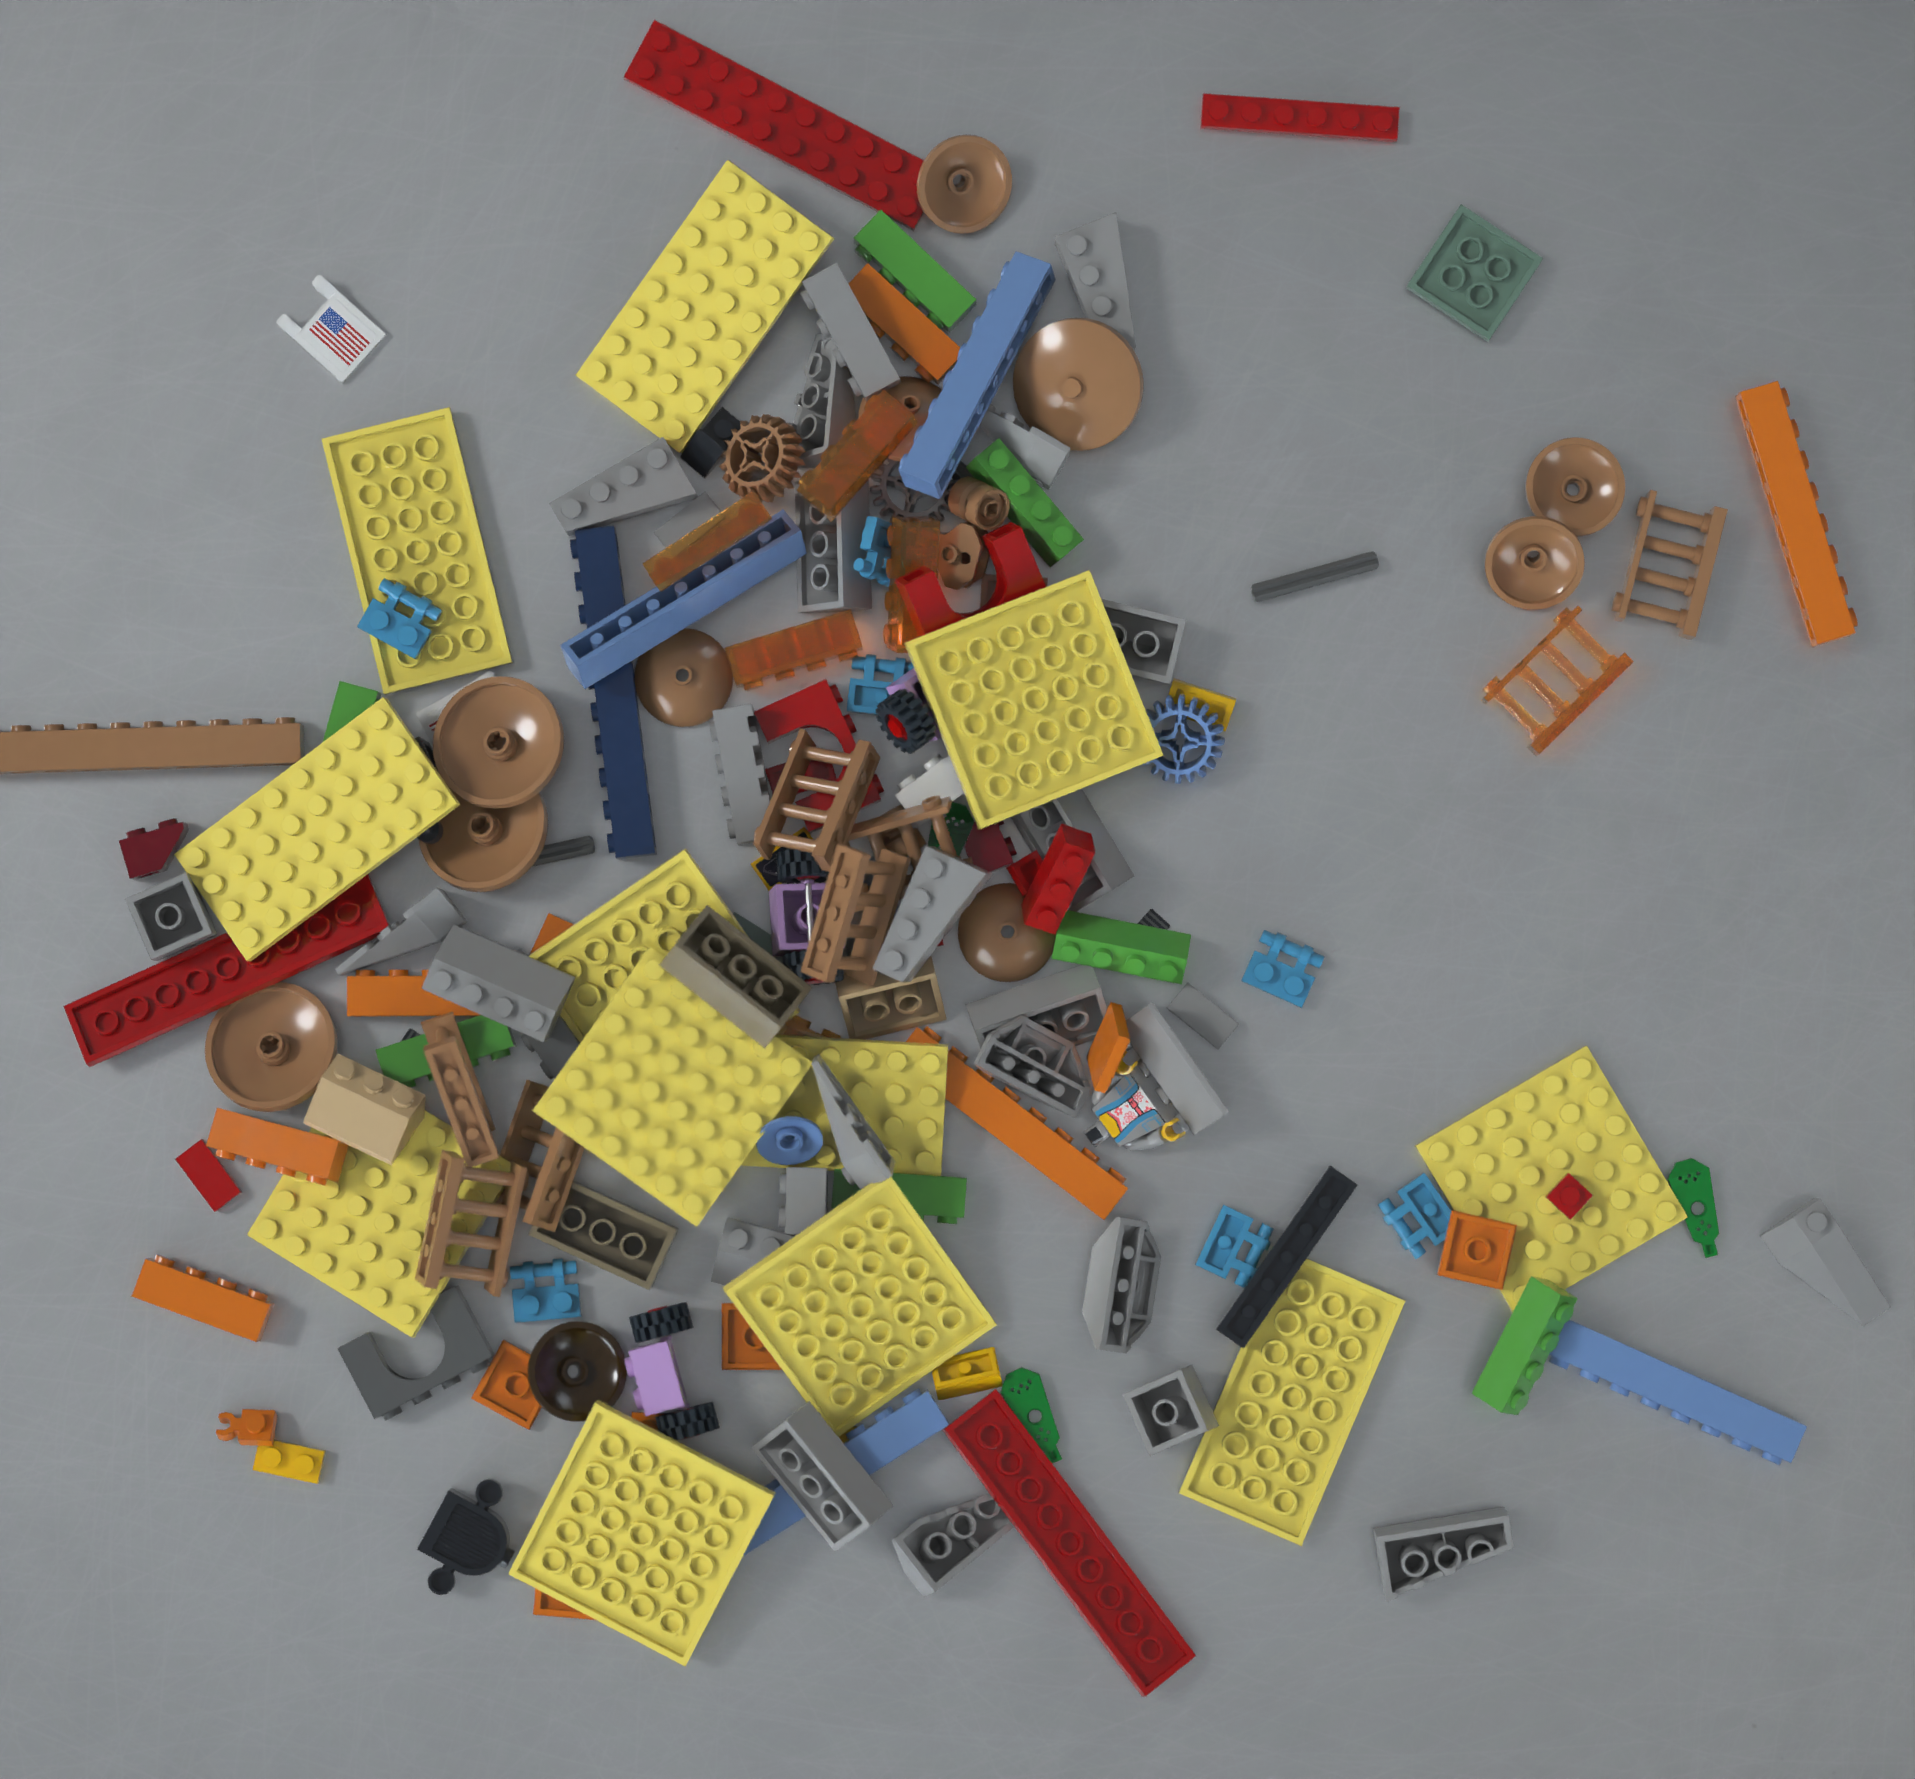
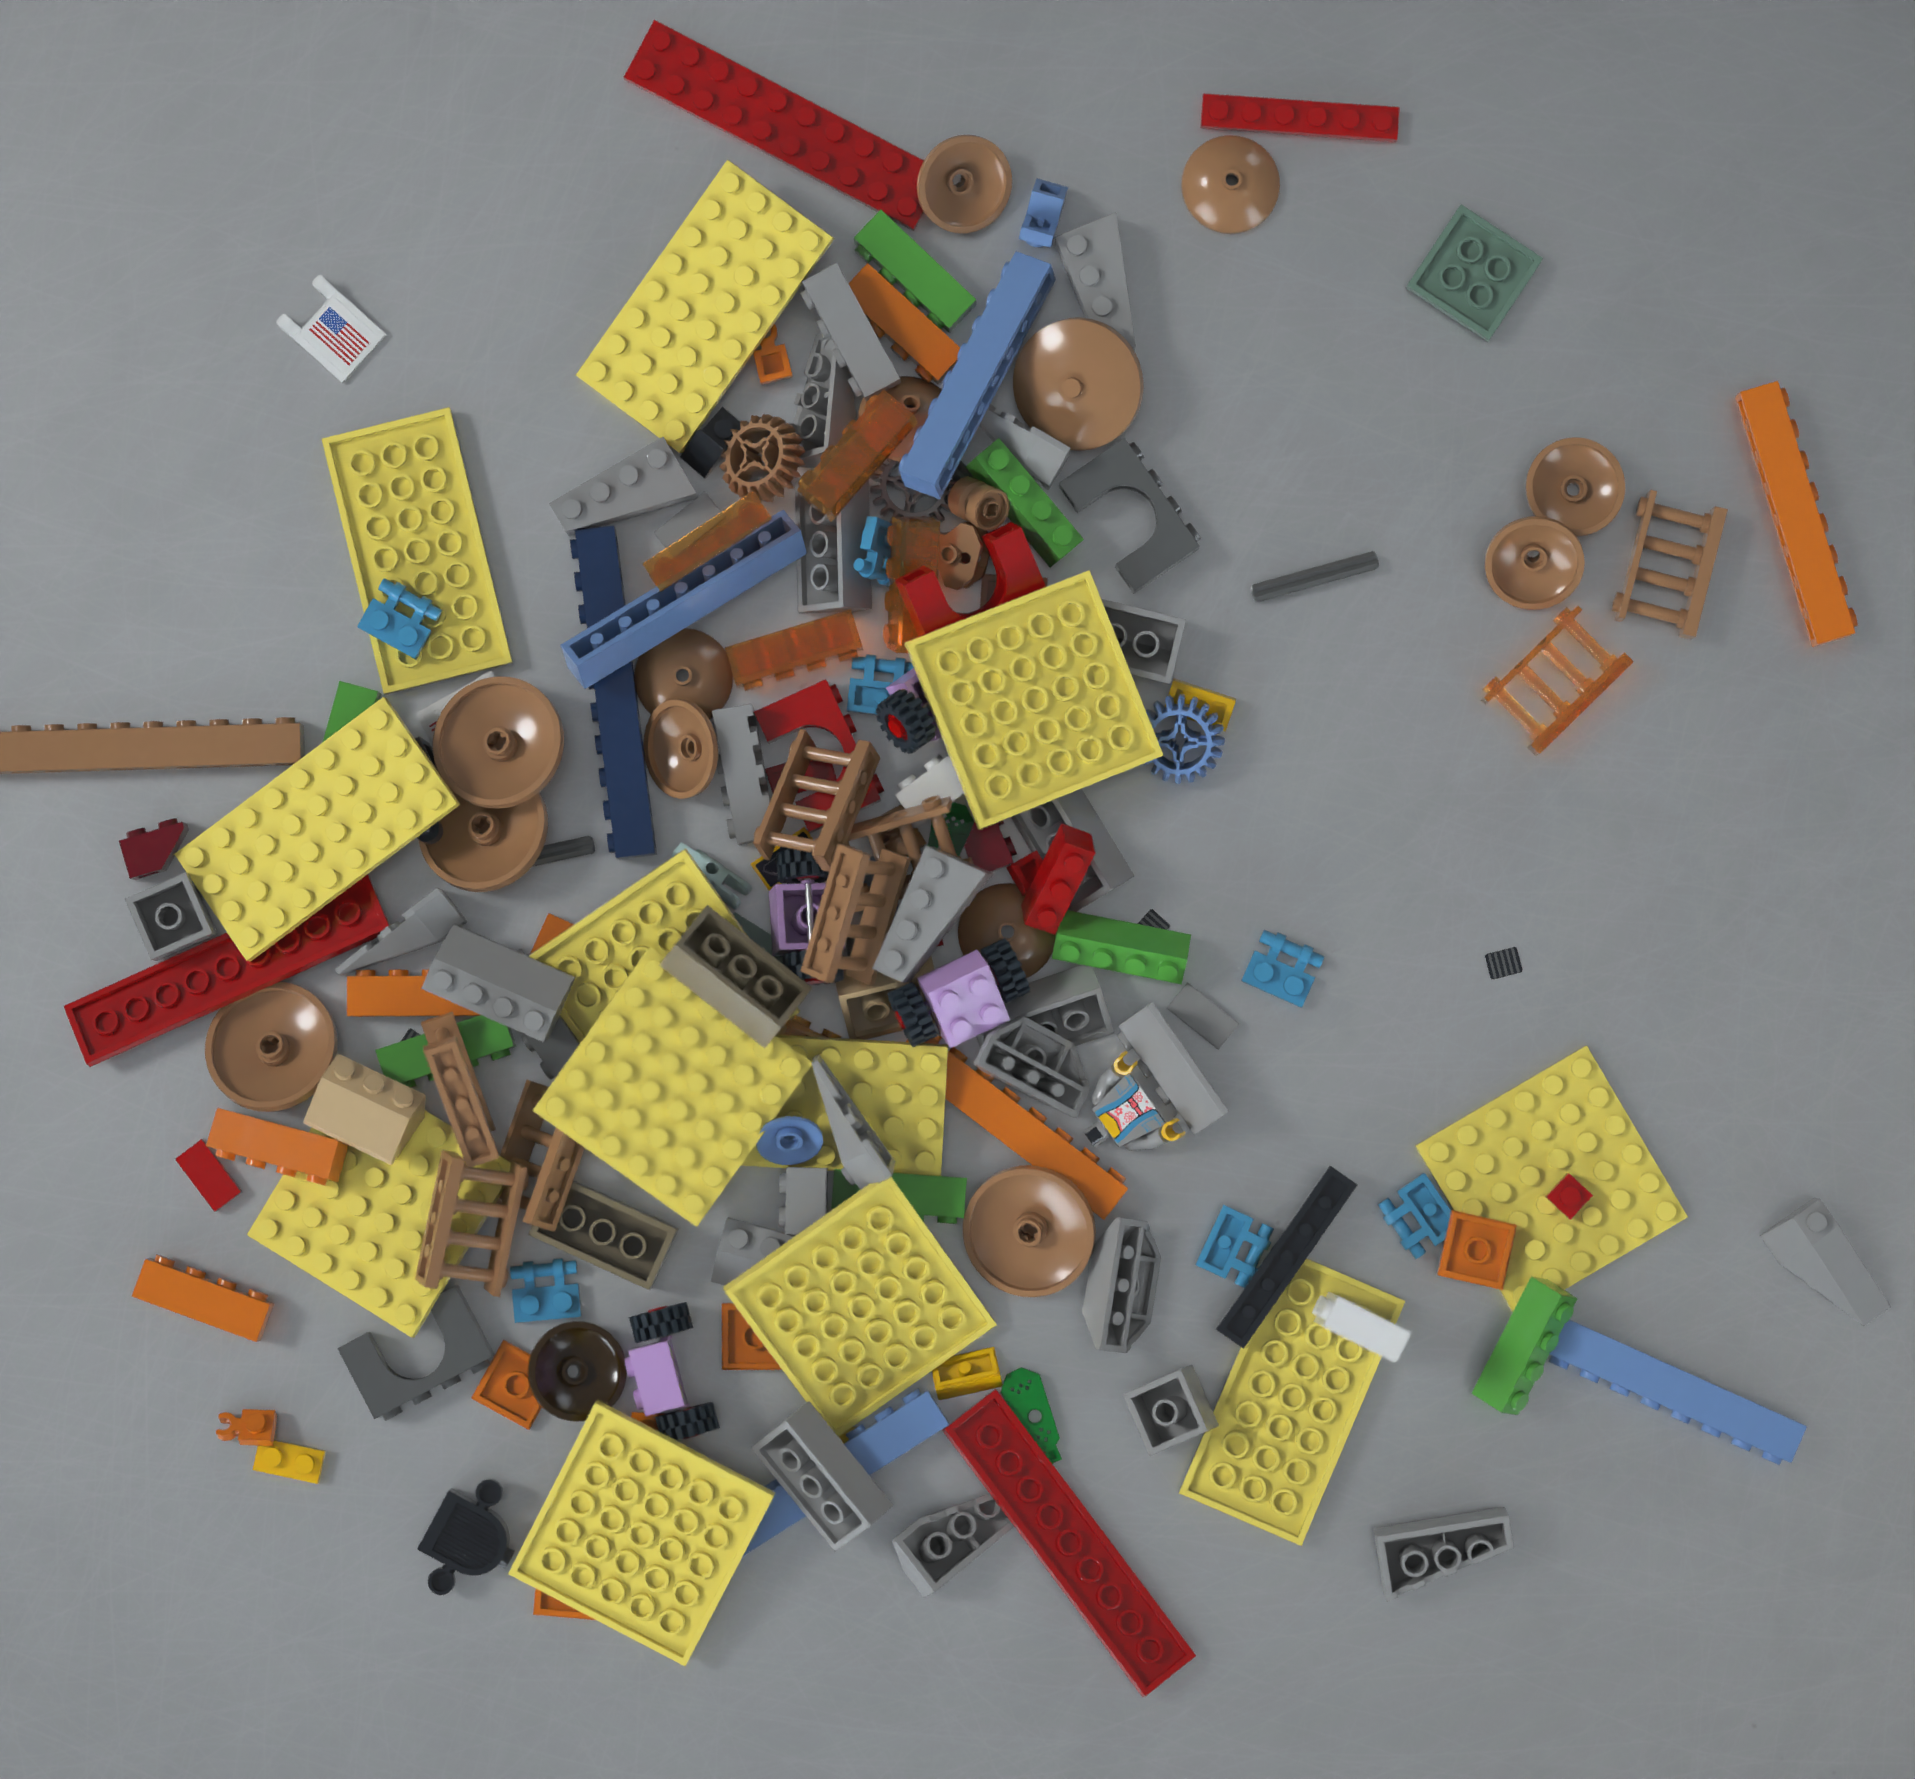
(680, 748): none -> medium nougat dish
(718, 876): none -> light aqua hinge
(772, 360): none -> orange plate
(961, 996): none -> lavender brick
(1029, 1231): none -> medium nougat dish
(1043, 213): none -> medium blue brick
(1108, 1047): orange tile -> none
(1122, 469): none -> dark grey arch
(1224, 206): none -> medium nougat dish
(1360, 1326): none -> white arch
(1503, 963): none -> sticker
(1692, 1192): green piece -> none

